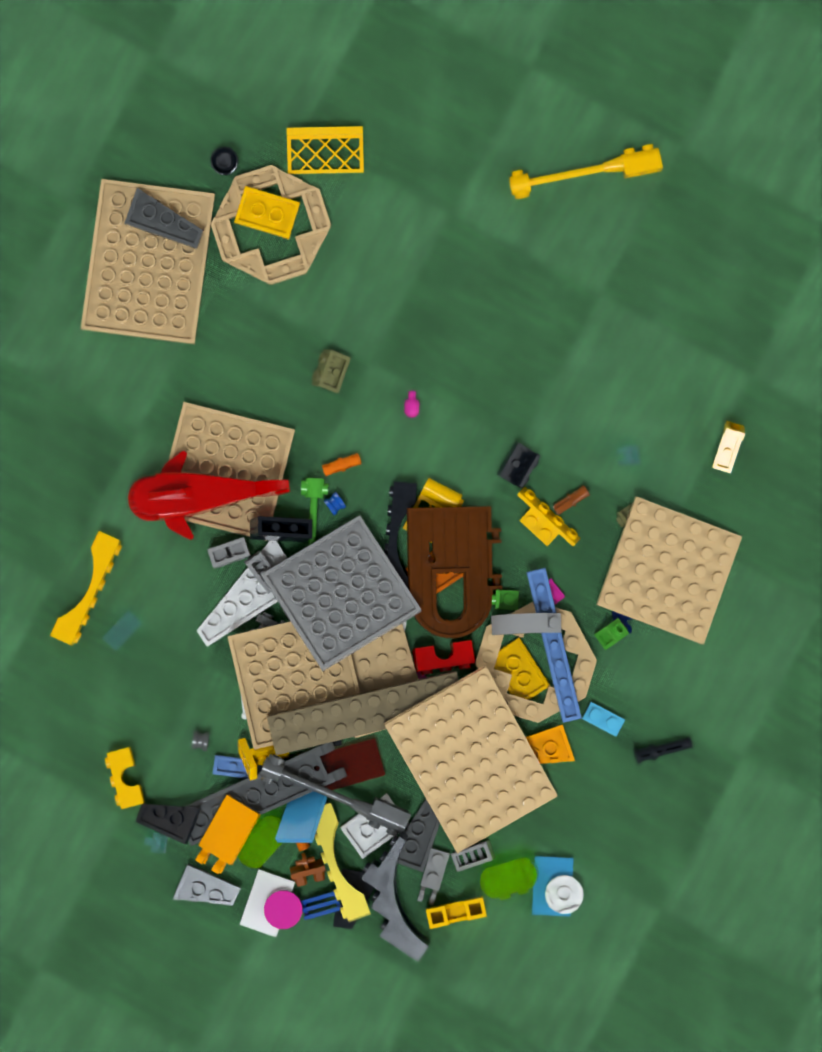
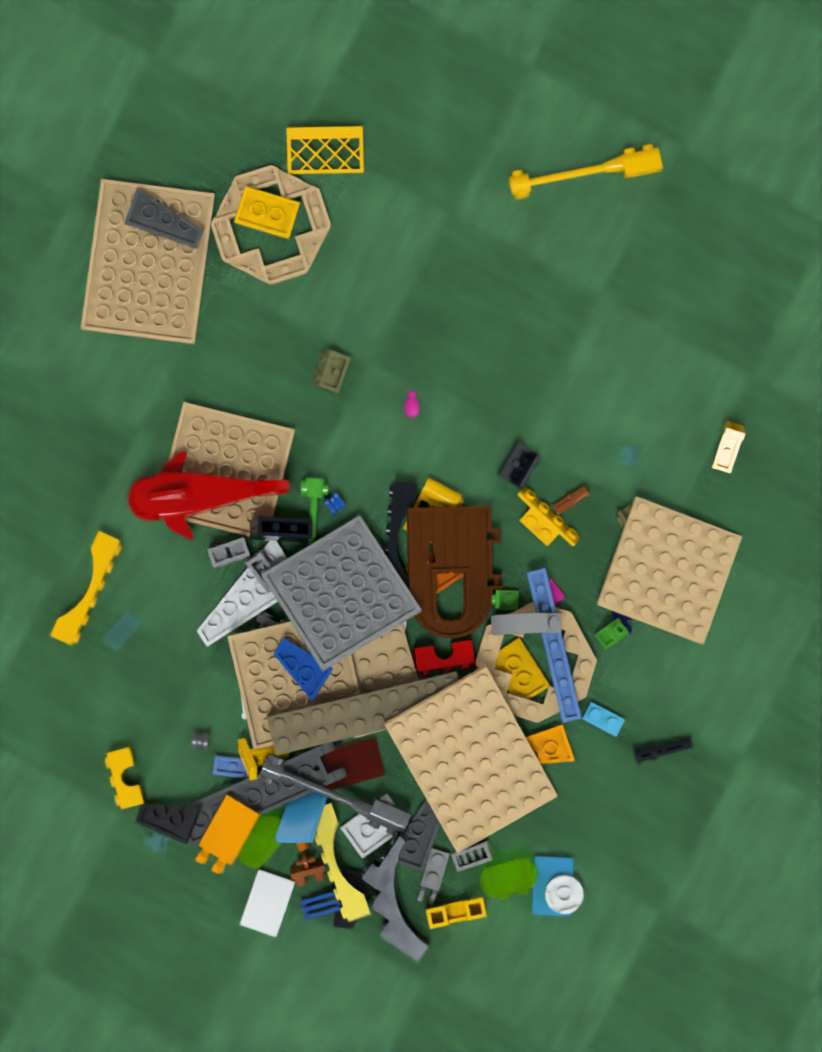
(205, 887): wing -> none
(224, 160): black hair -> none
(283, 909): dark pink tile -> none
(302, 667): none -> blue wing
(341, 464): orange pin -> none

